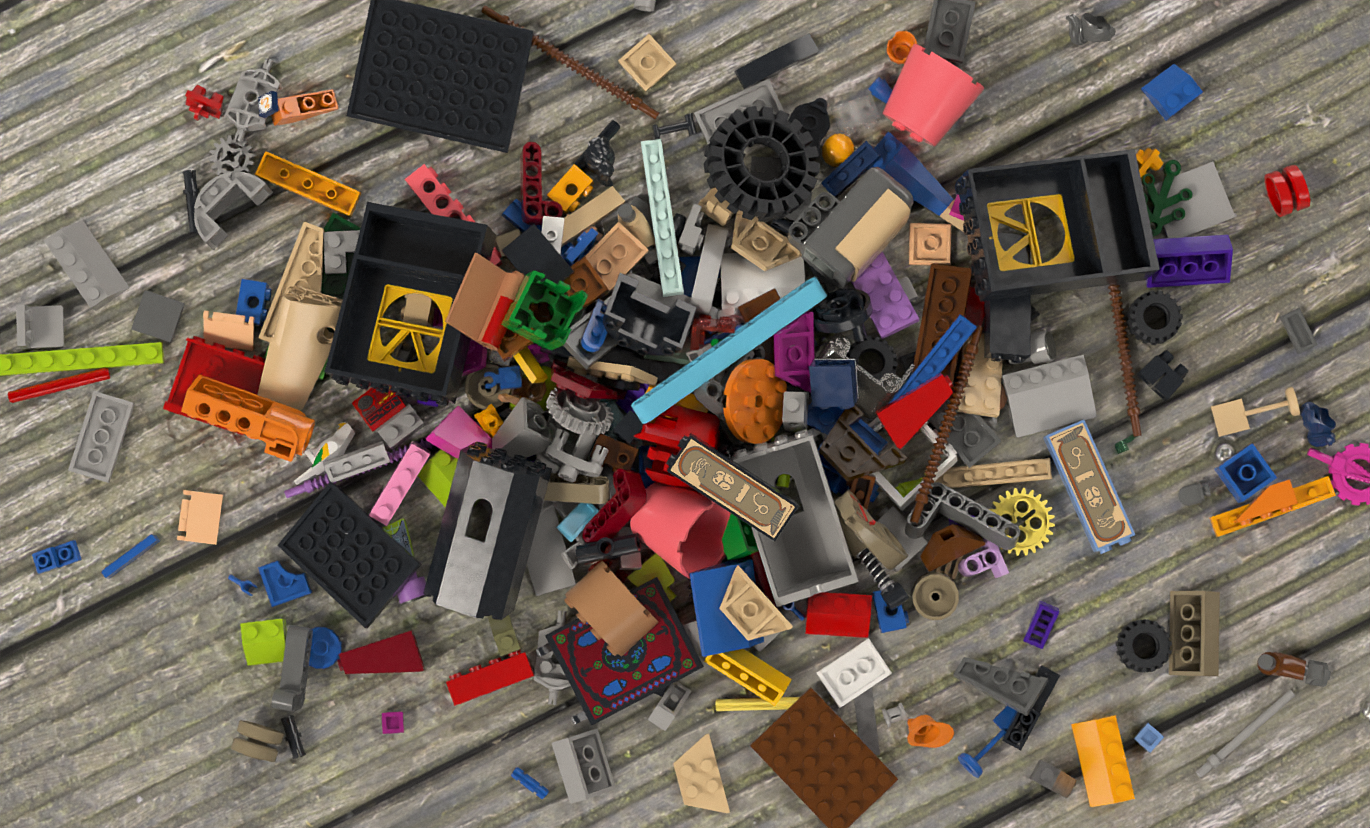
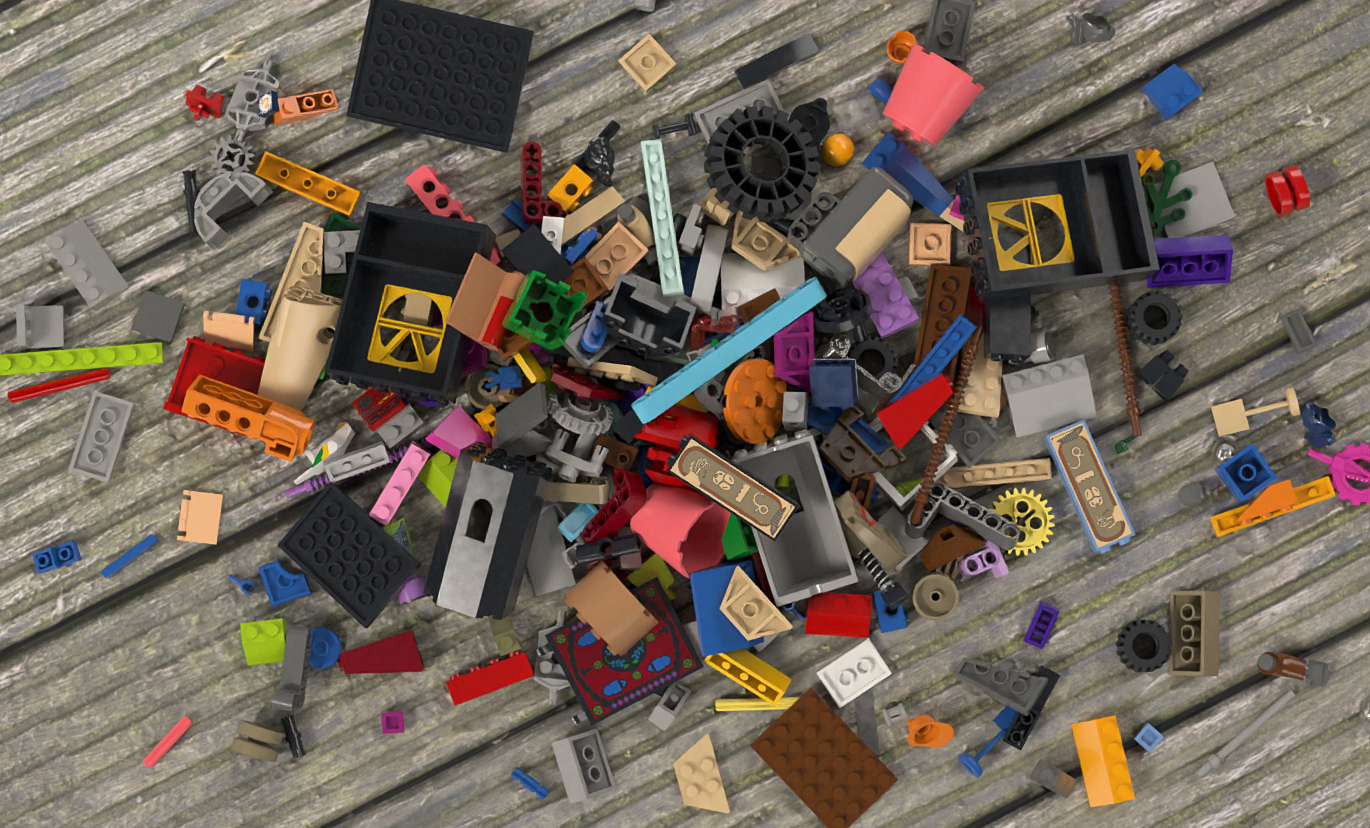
(167, 742): none -> coral axle
(521, 415): none -> dark grey tile
(636, 103): reddish brown hose -> none
(851, 169): dark blue plate -> none

